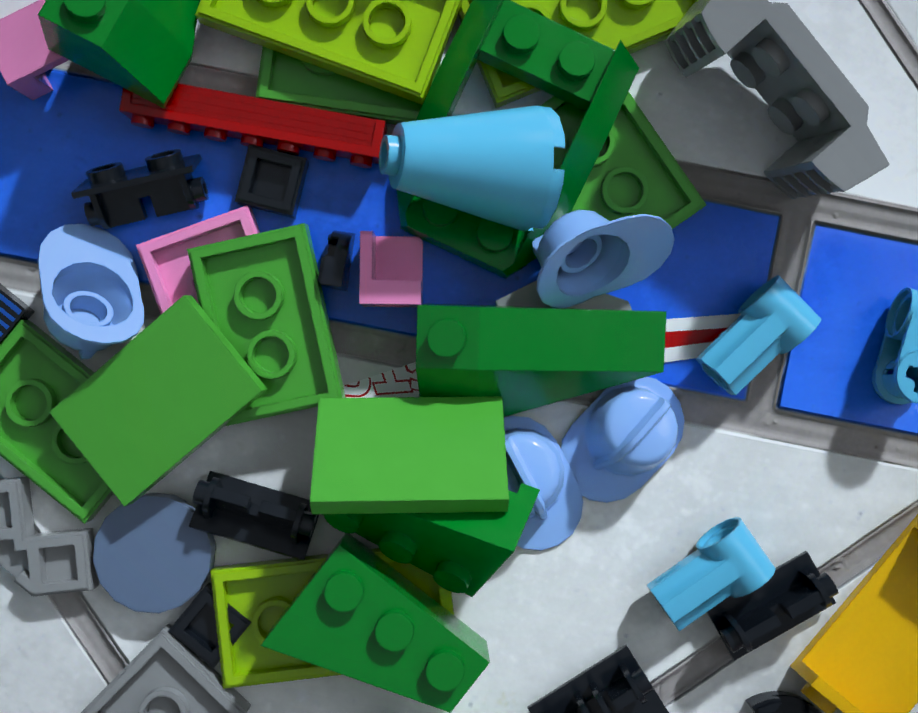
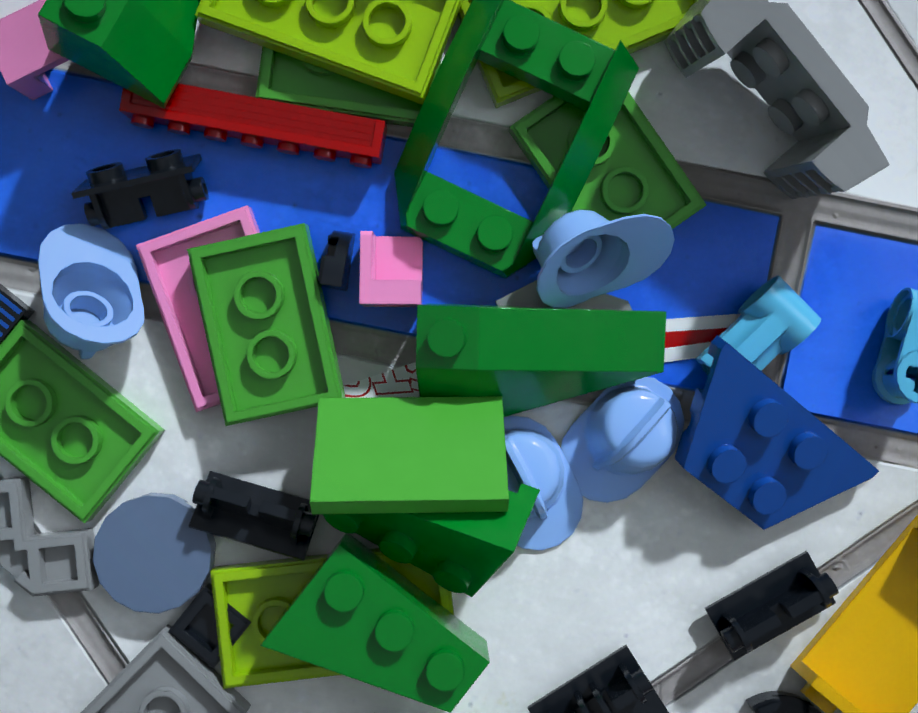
(158, 400): bright green tile -> none
(272, 181): black tile -> none
(481, 163): medium azure cone -> none
(722, 566): medium azure piece -> none
(763, 445): none -> blue wing

